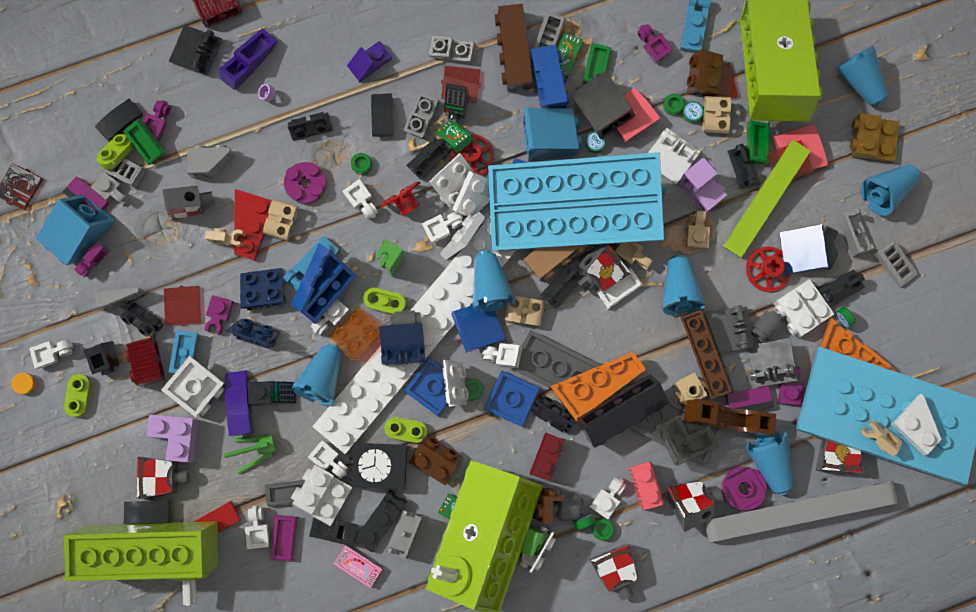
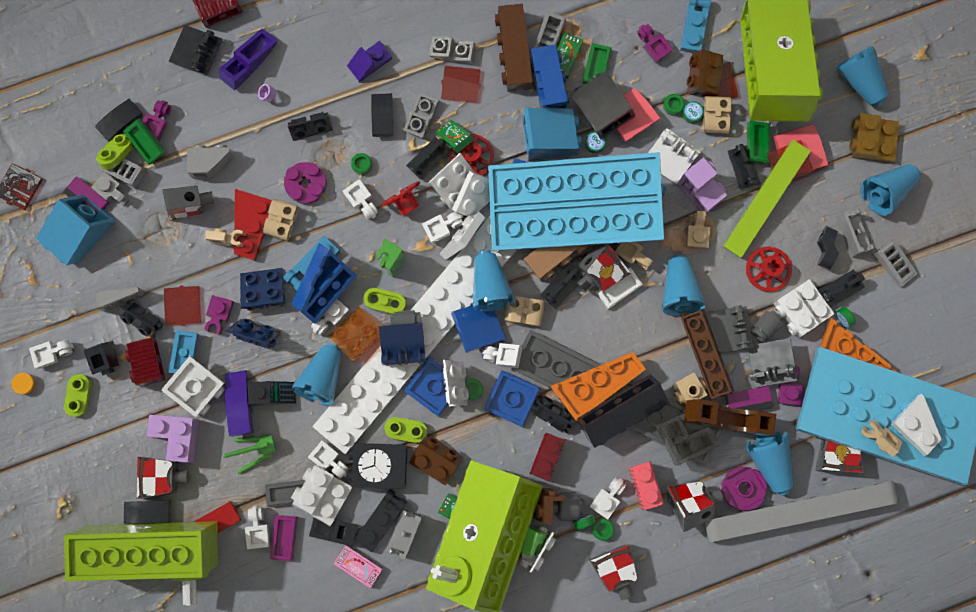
(94, 255): magenta plate -> none
(456, 101): black slope -> none
(804, 249): tile -> none

